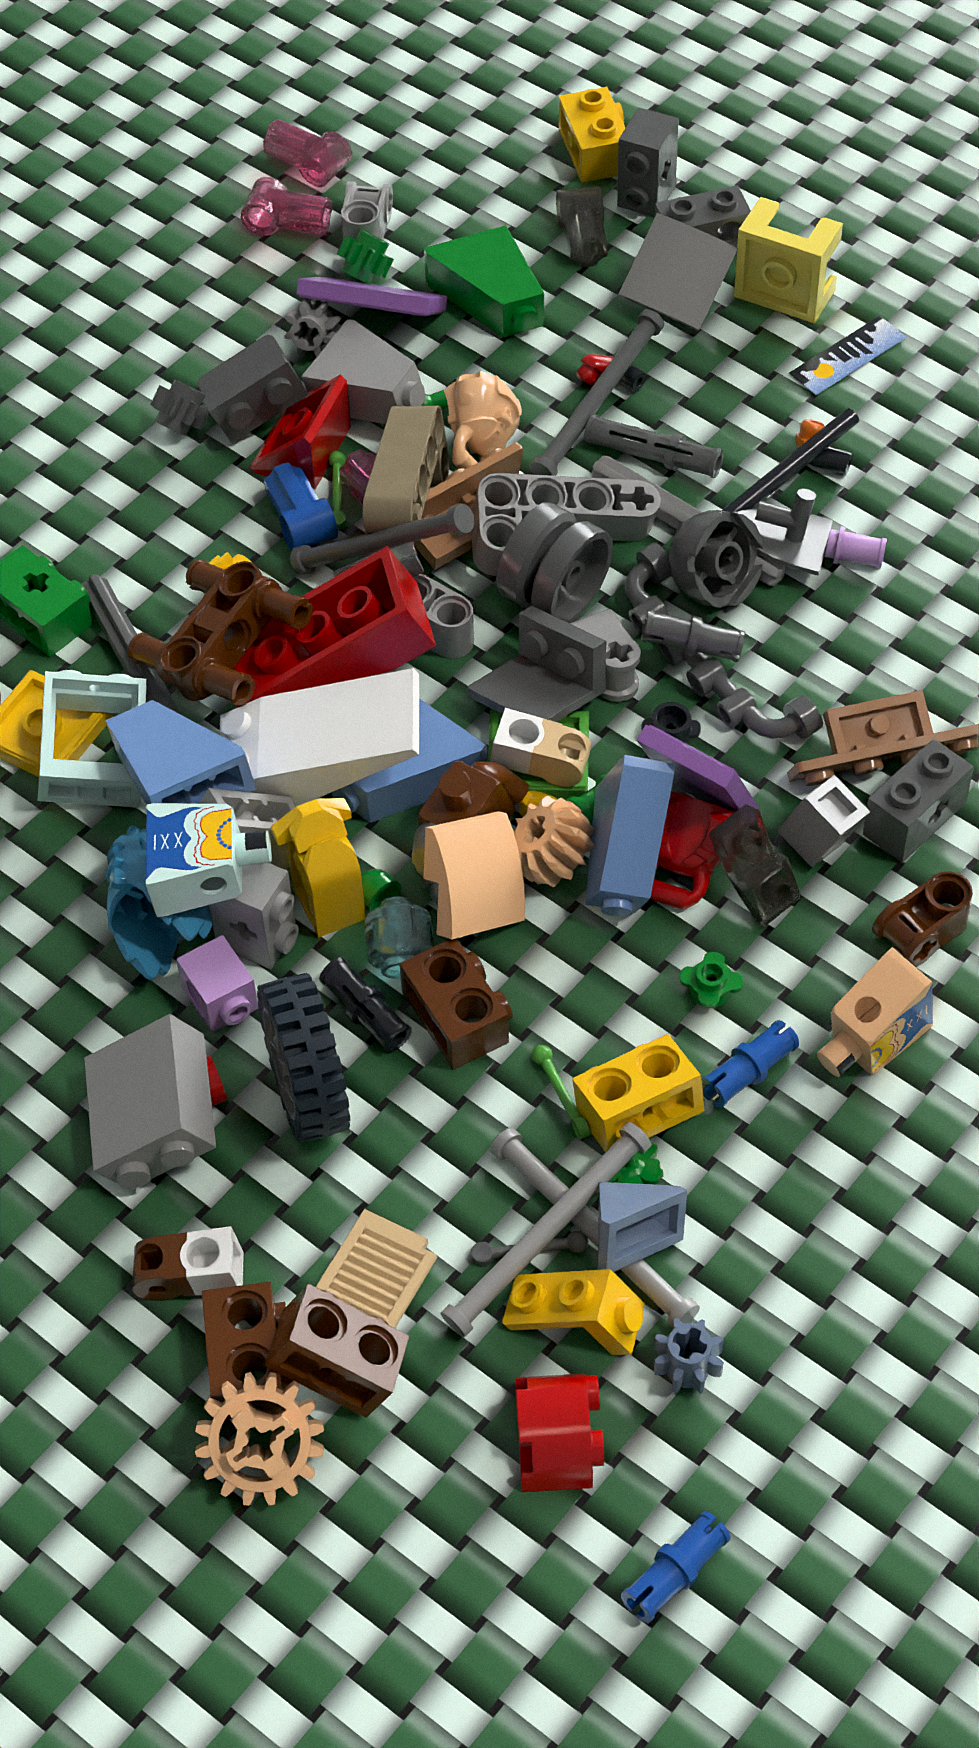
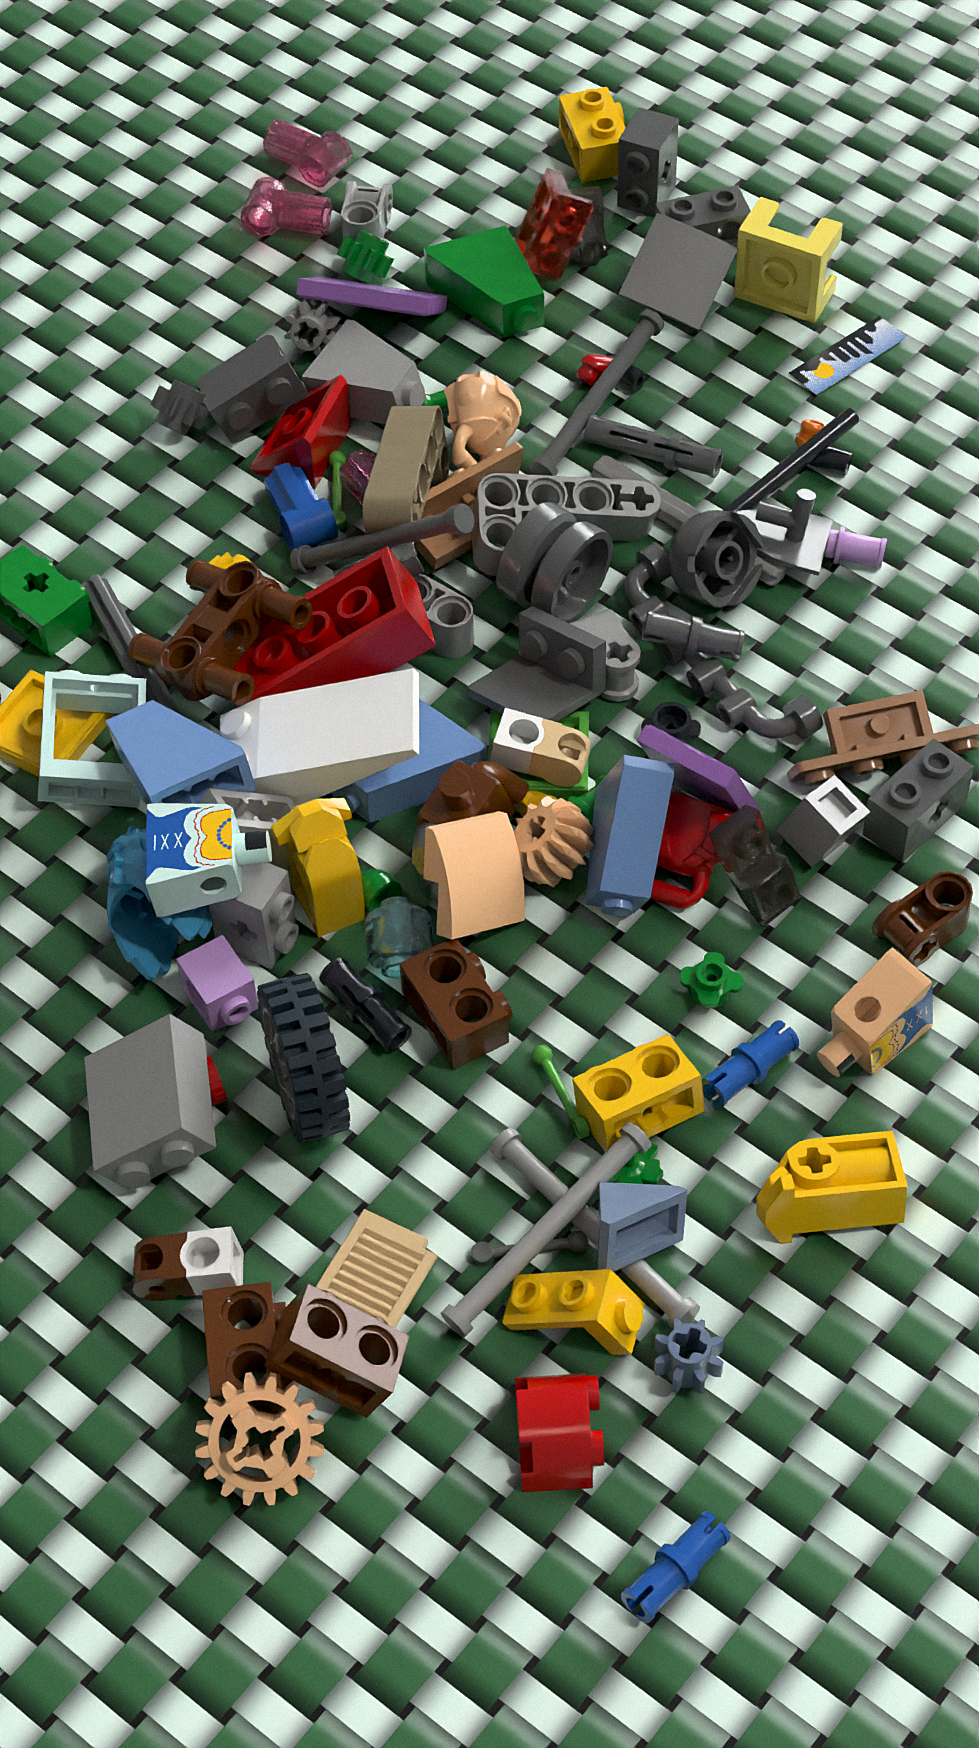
(552, 225): none -> clear red bracket
(834, 1186): none -> yellow piece

